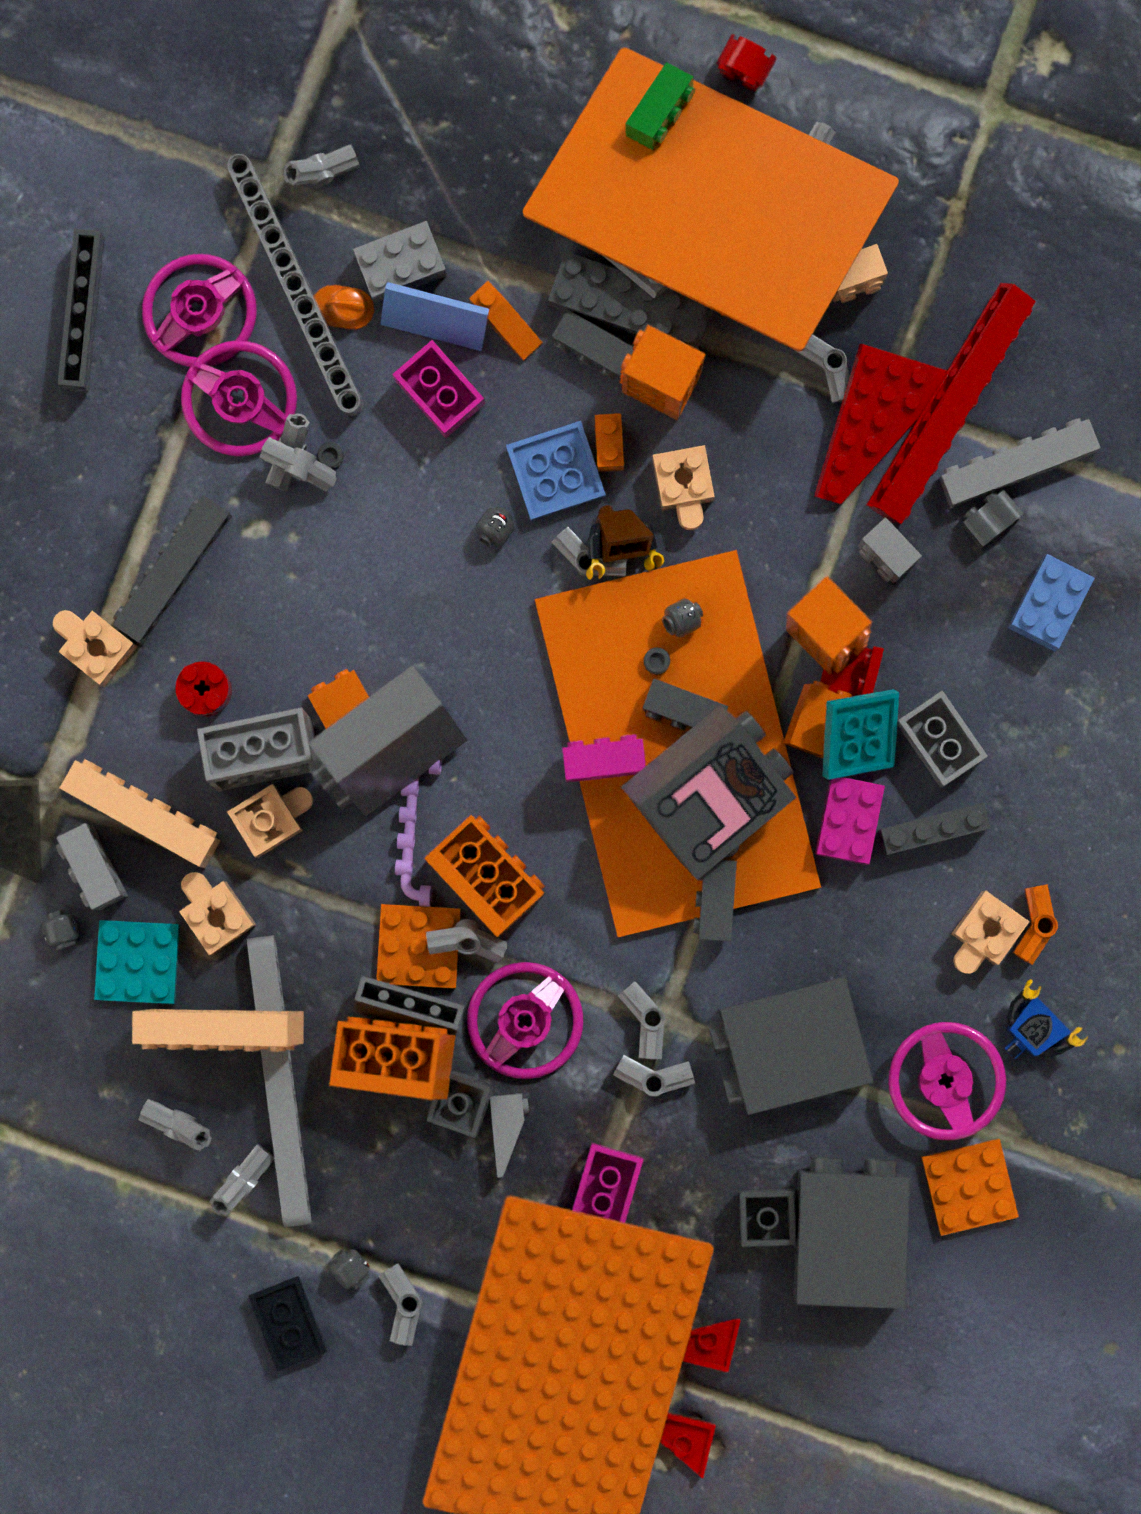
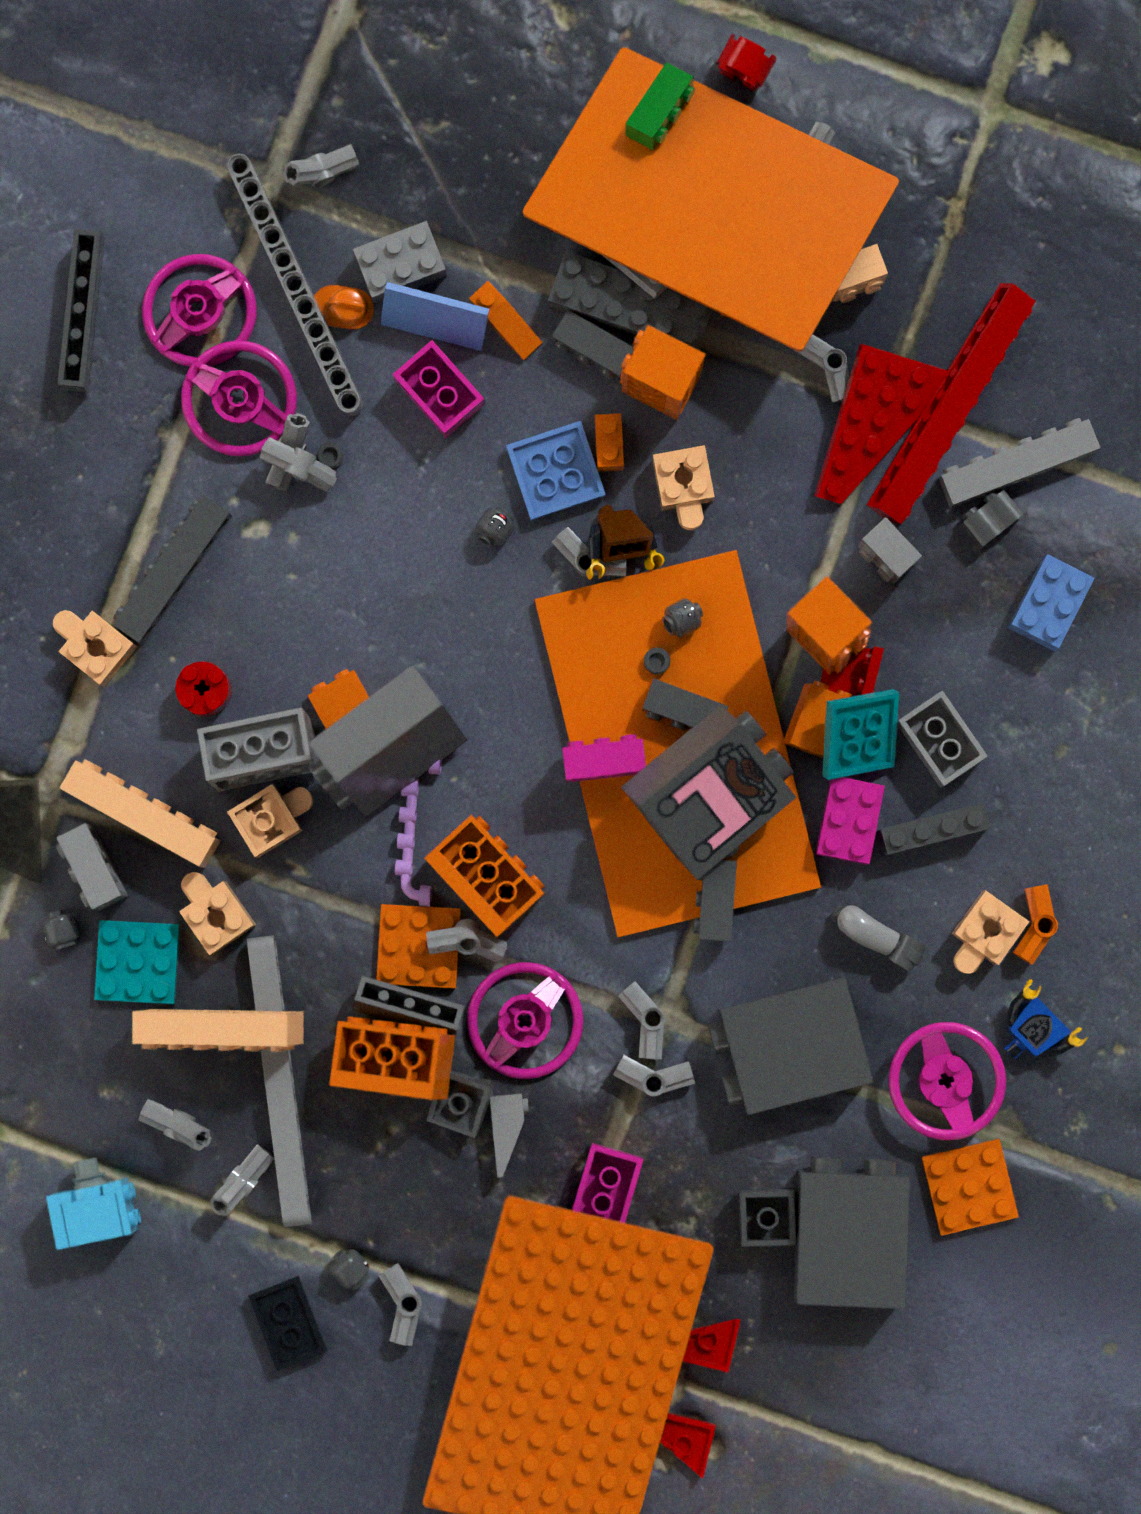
(93, 1208): none -> medium azure piece
(875, 936): none -> light grey piece

